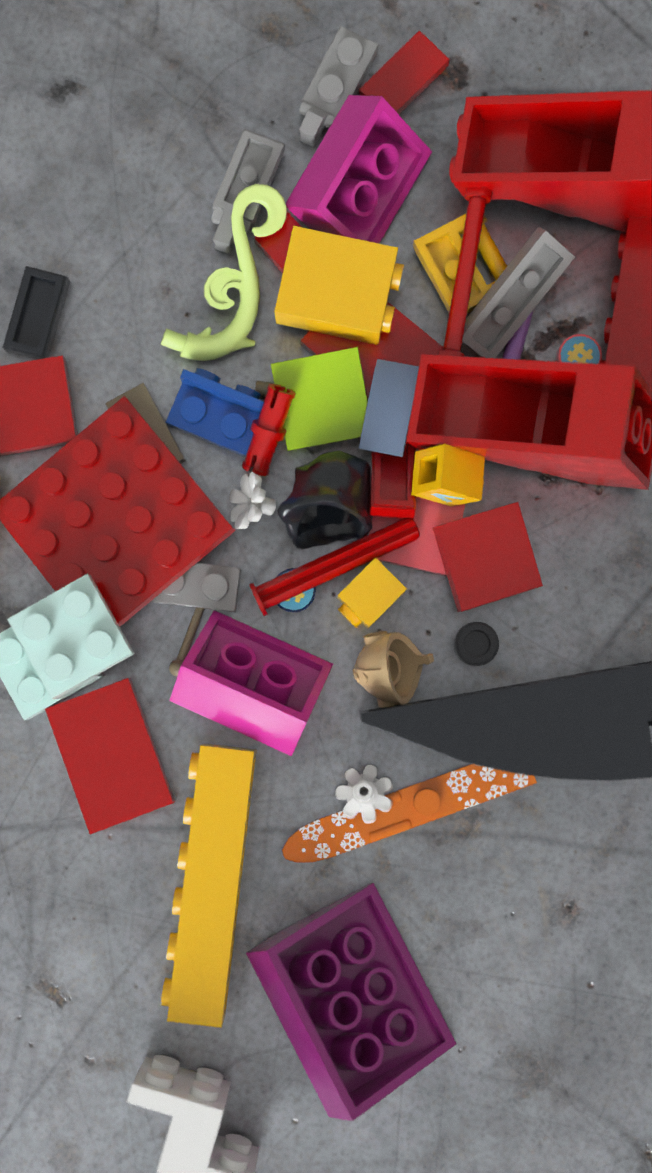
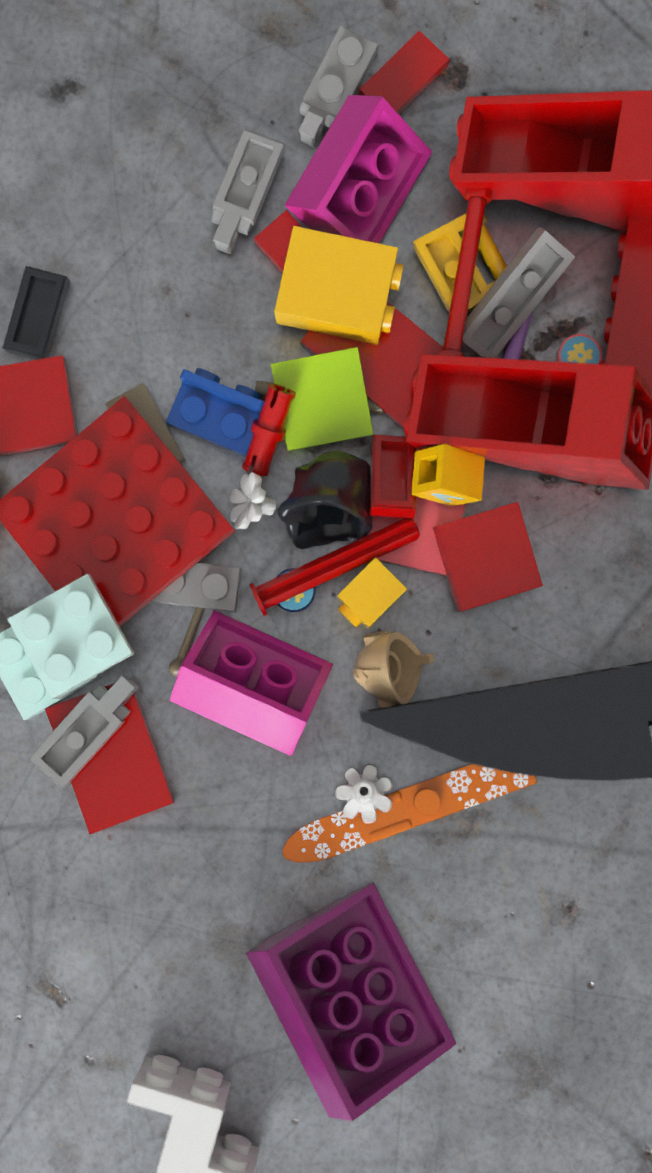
(84, 732): none -> light grey hinge
(211, 885): yellow brick -> none
(234, 337): yellowish green plant -> none
(389, 408): sand blue slope -> none
(476, 643): black tile -> none

